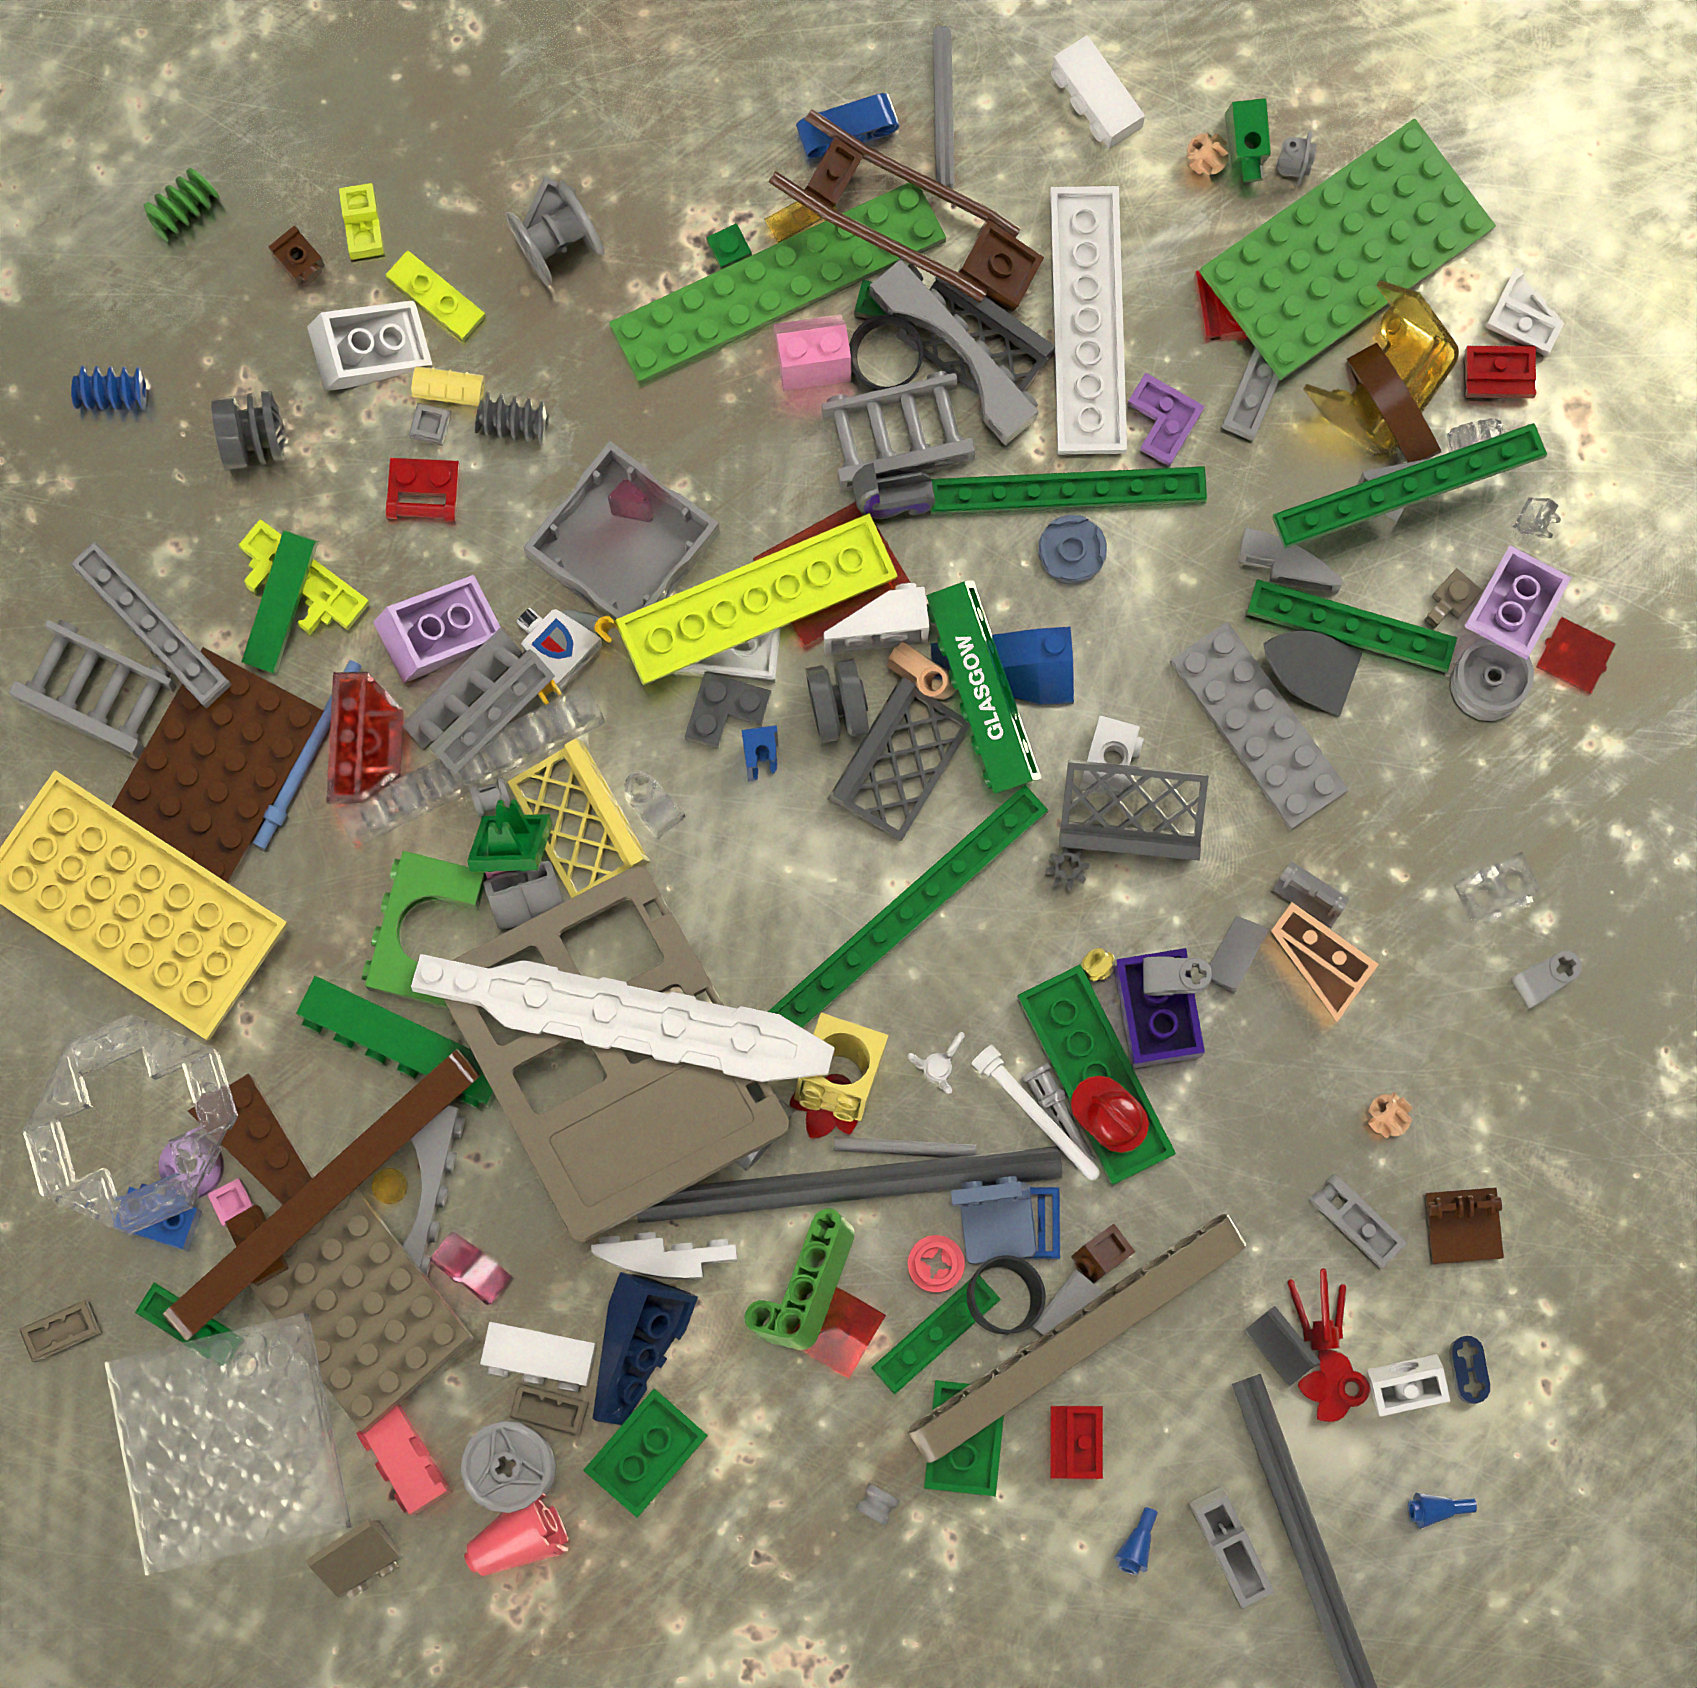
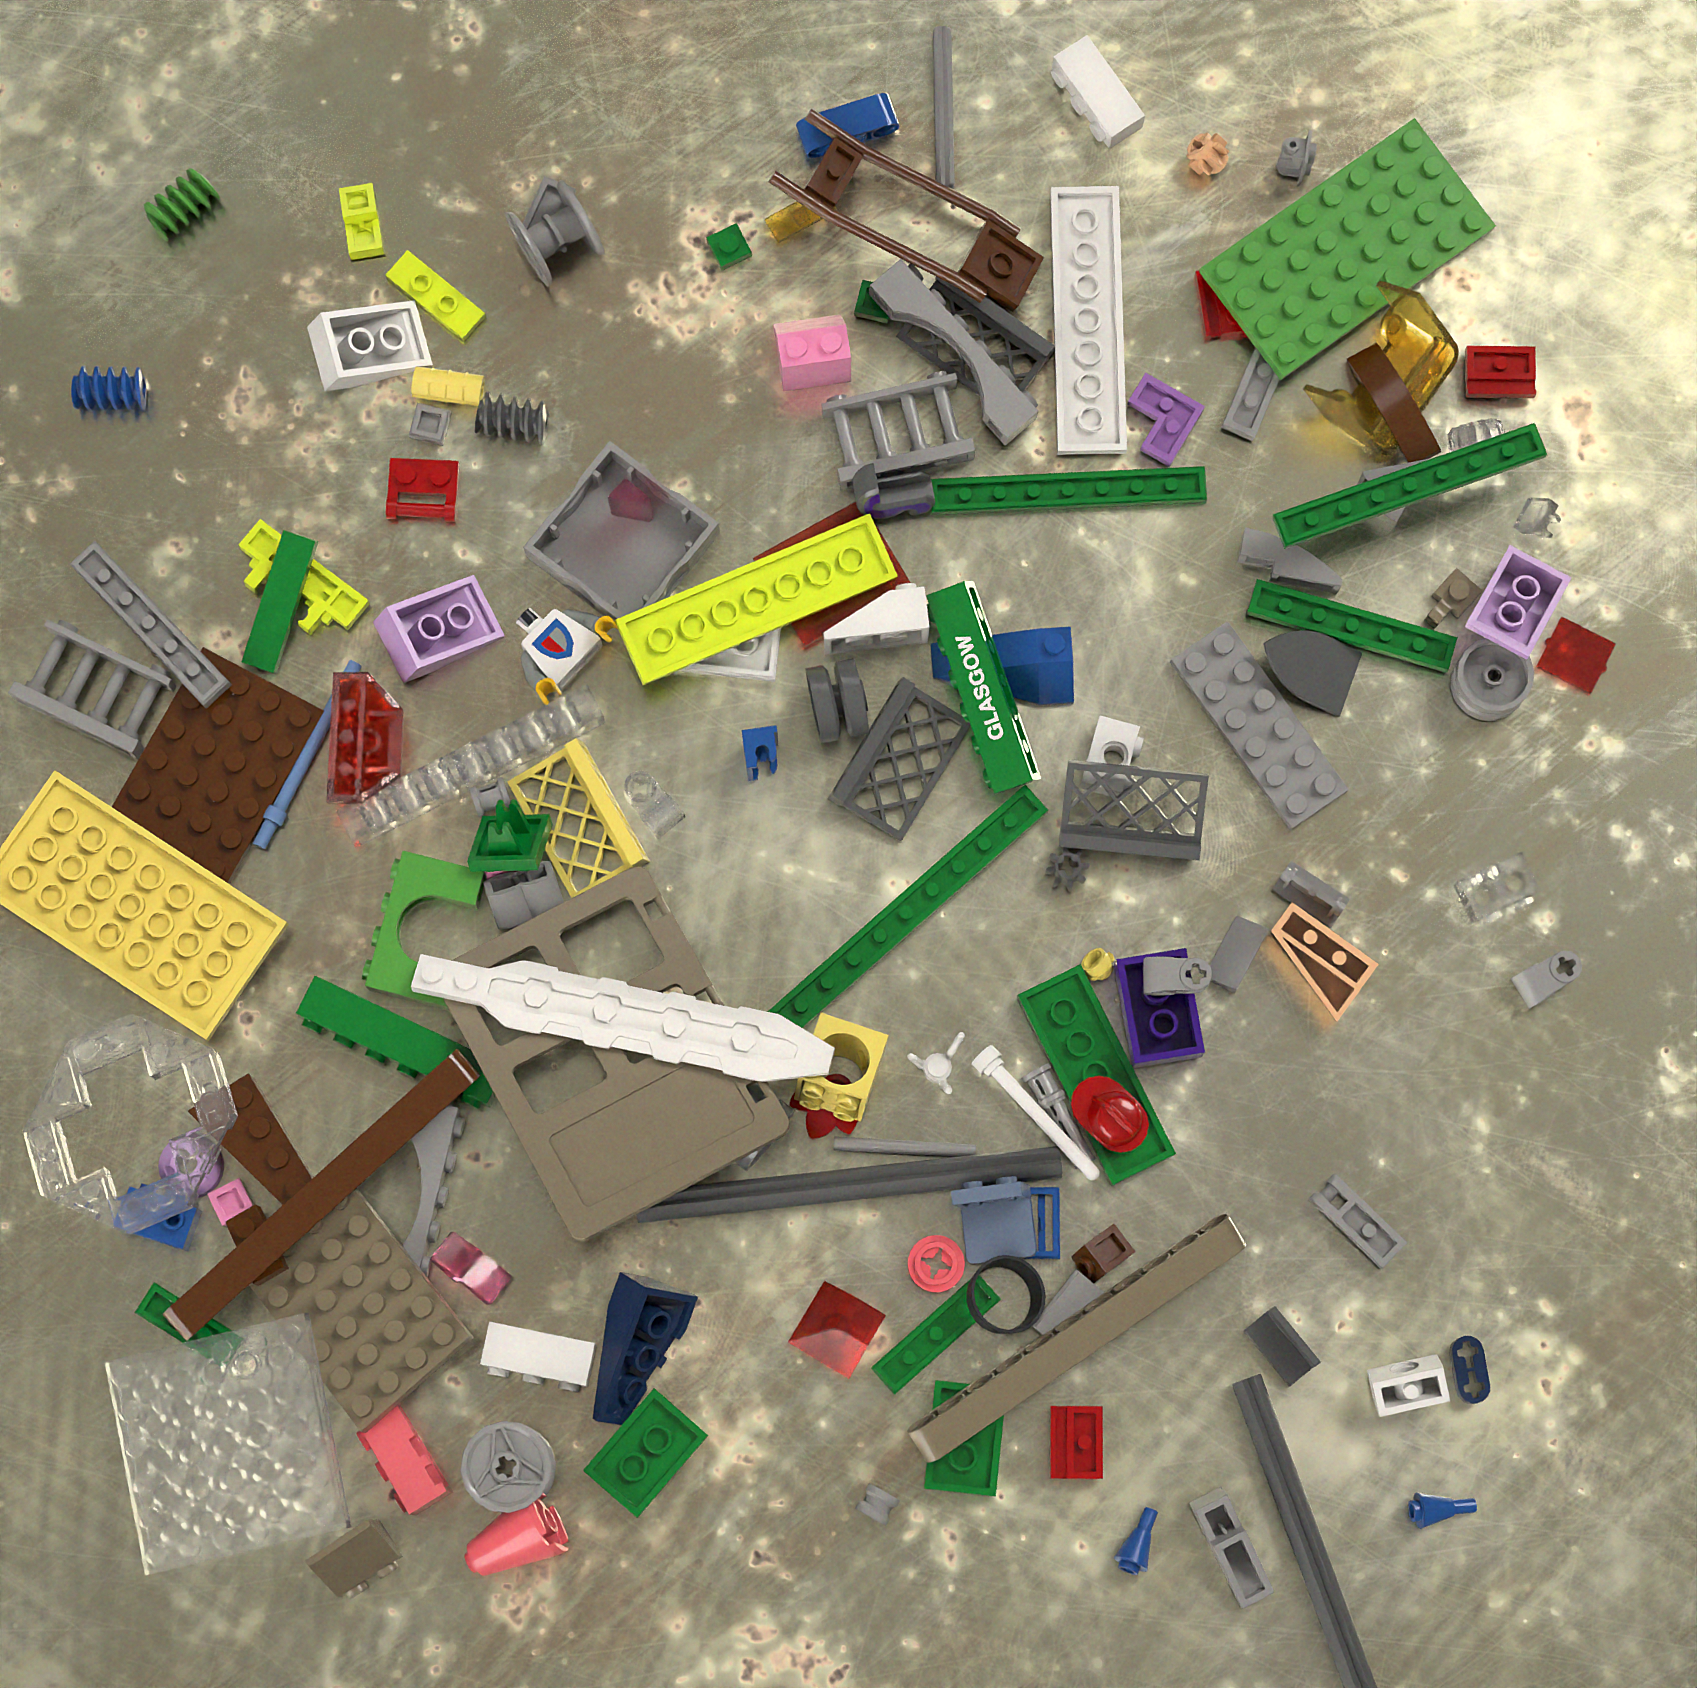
(59, 1331): dark tan plate -> none
(248, 429): dark grey wheel -> none
(287, 247): reddish brown brick -> none
(389, 1186): clear yellow plate -> none
(486, 715): light grey fence -> none
(548, 1409): dark tan plate -> none
(648, 1256): white slope -> none
(722, 698): dark grey plate -> none
(772, 284): bright green plate -> none
(827, 1238): bright green beam -> none
(871, 324): black tyre -> none
(920, 670): light nougat piece -> none
(1072, 549): sand blue tile -> none
(1248, 123): green torso -> none
(1324, 1333): red plant -> none
(1329, 1384): red plate -> none
(1390, 1115): light nougat gear -> none
(1464, 1225): reddish brown hinge -> none
(1525, 316): white wing -> none

